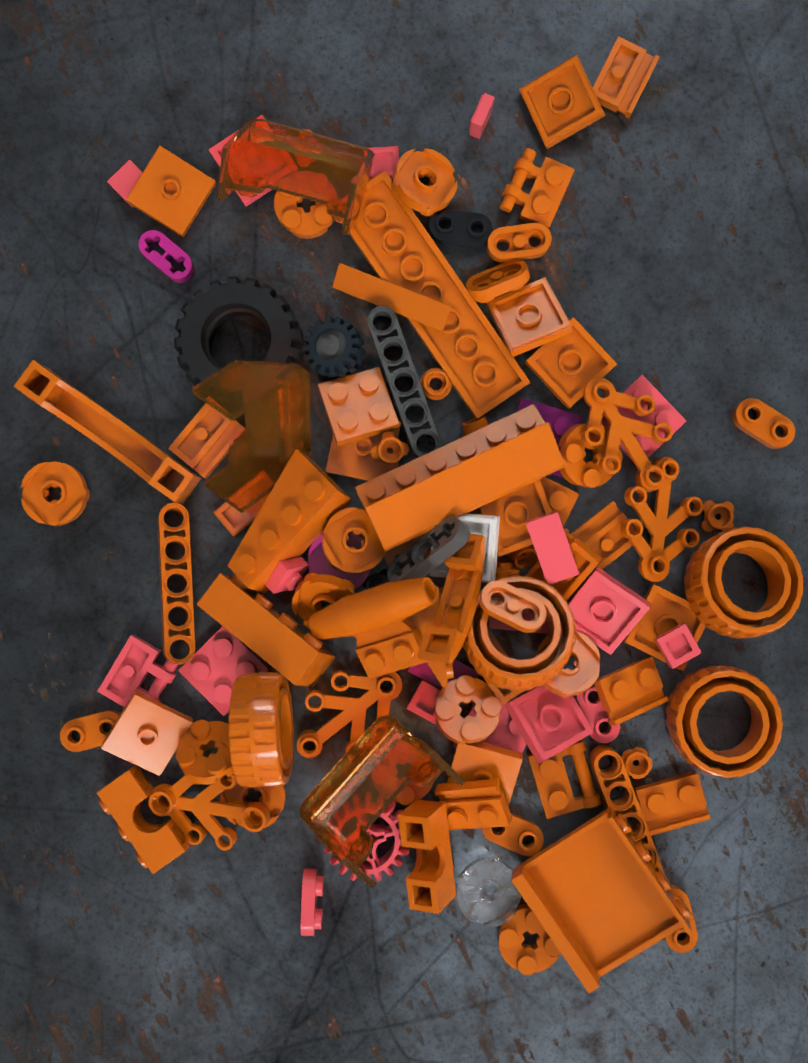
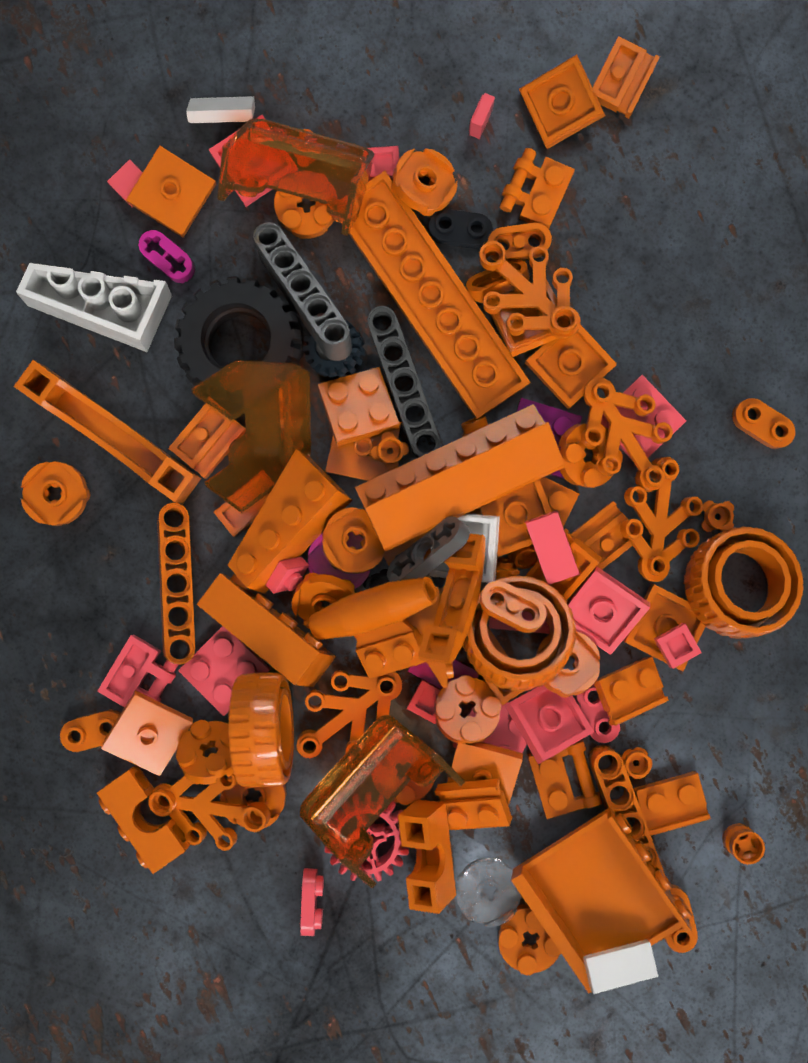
(107, 305): none -> white wedge
(220, 109): none -> white tile
(307, 303): none -> dark grey beam
(393, 296): orange sticker -> none
(428, 376): orange plate -> none
(512, 836): orange plate -> none
(531, 294): none -> orange plant
(620, 966): none -> white tile
(683, 714): orange tyre -> none
(749, 849): none -> orange wheel

